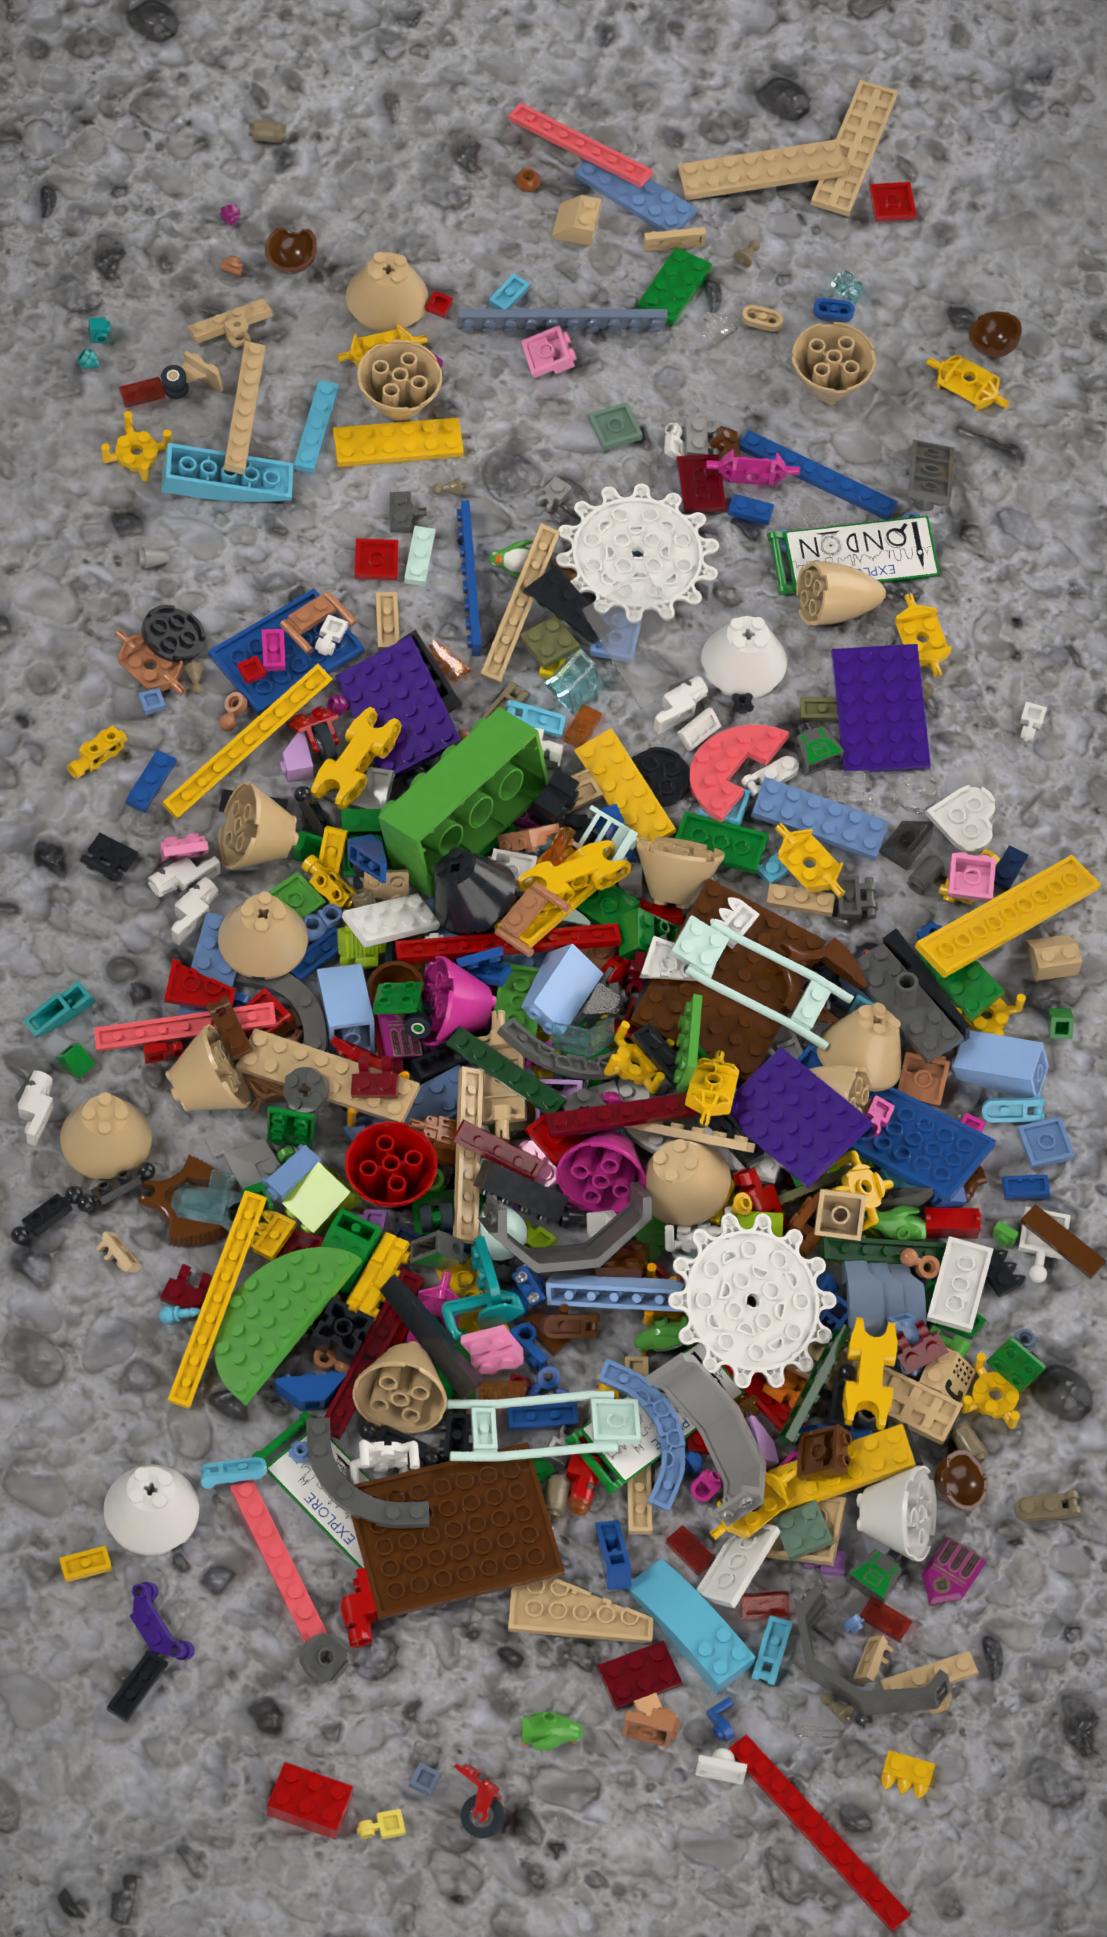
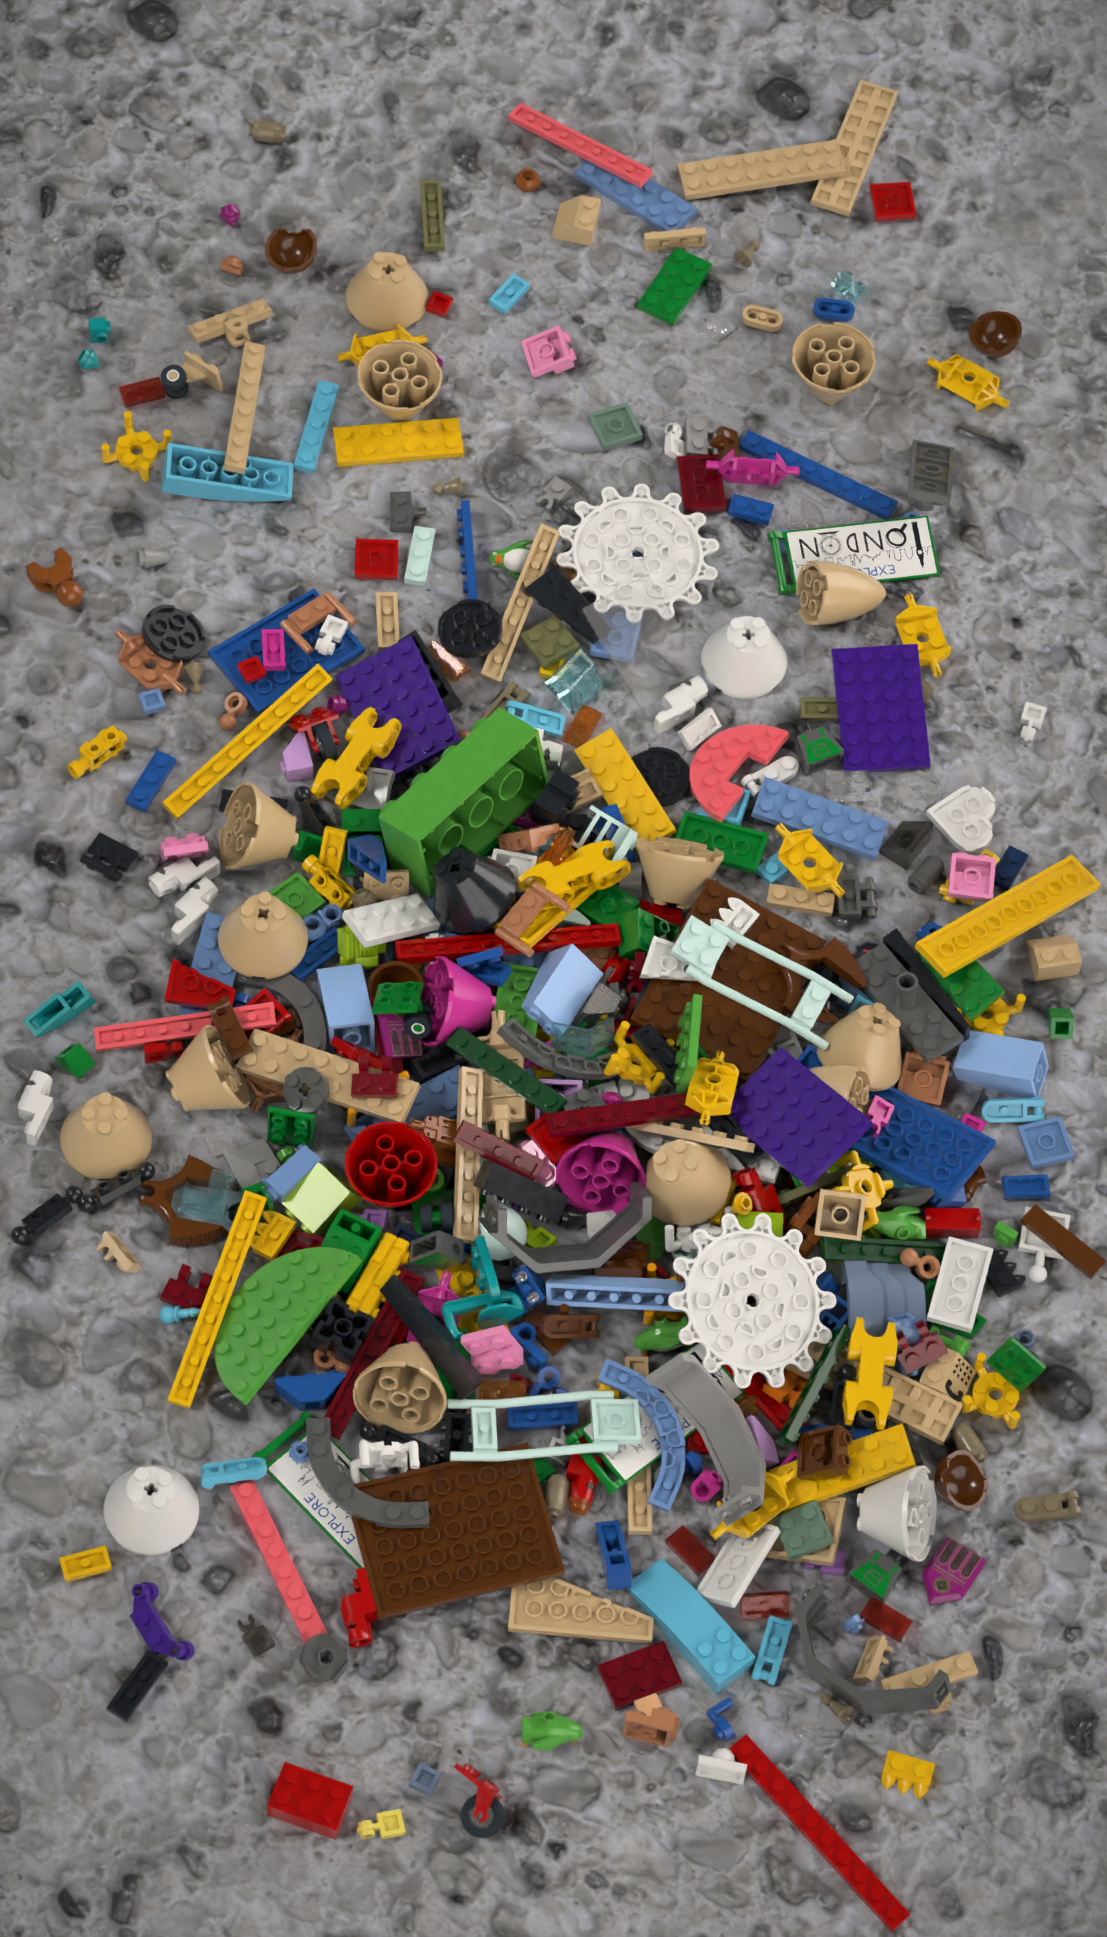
(57, 579): none -> dark orange piece
(256, 1639): none -> clear smoke plate
(432, 215): none -> olive plate
(470, 629): none -> black tile
(568, 319): sand blue plate -> none
(742, 708): black plate -> none

